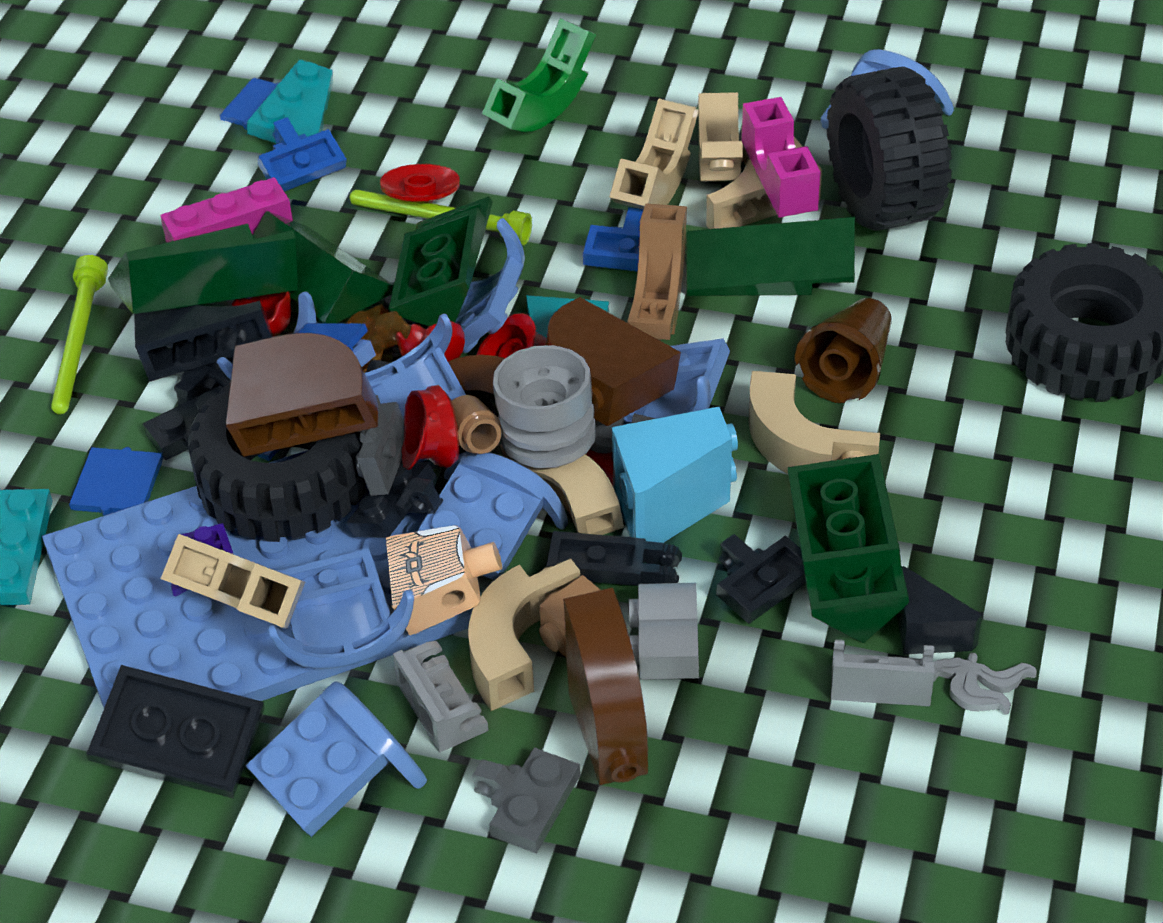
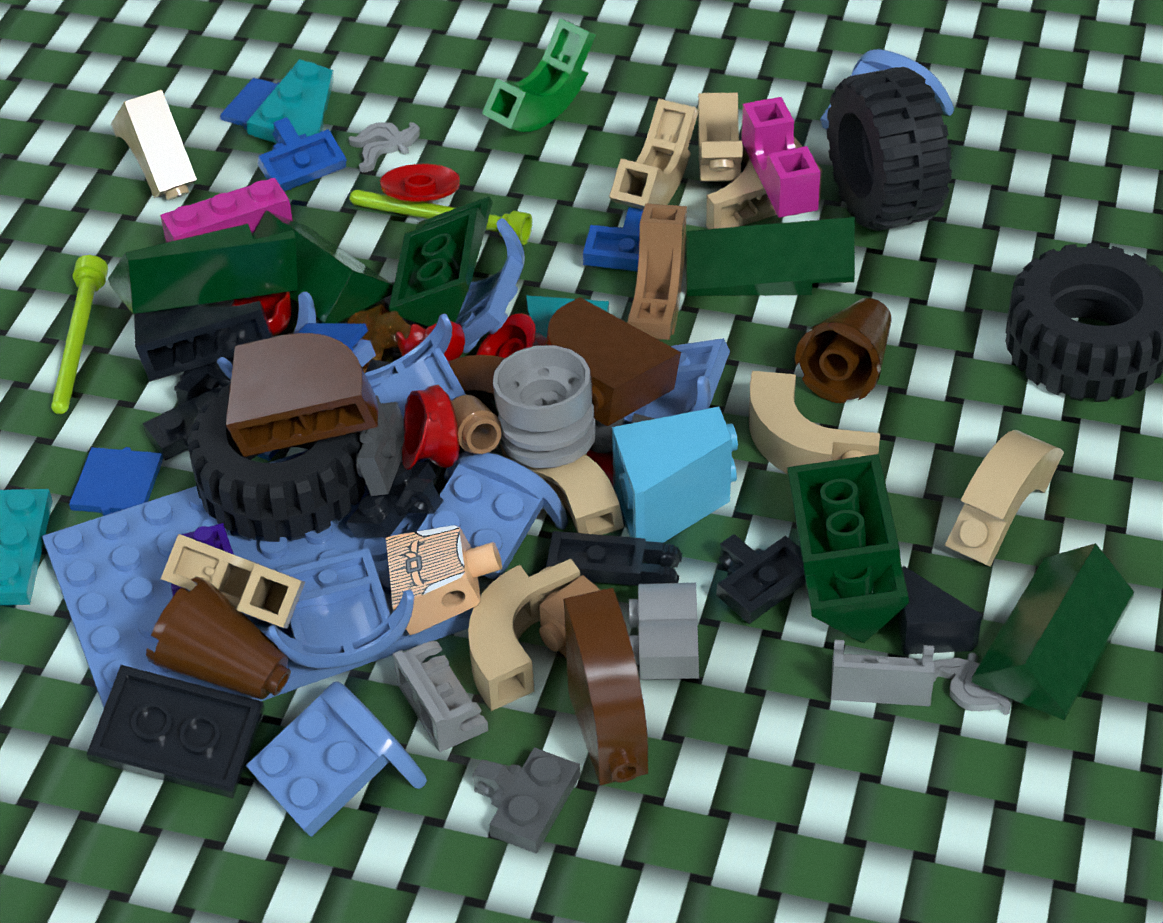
(156, 143): none -> arch
(216, 643): none -> reddish brown cone
(388, 141): none -> light grey piece
(997, 491): none -> tan arch
(1057, 631): none -> dark green slope

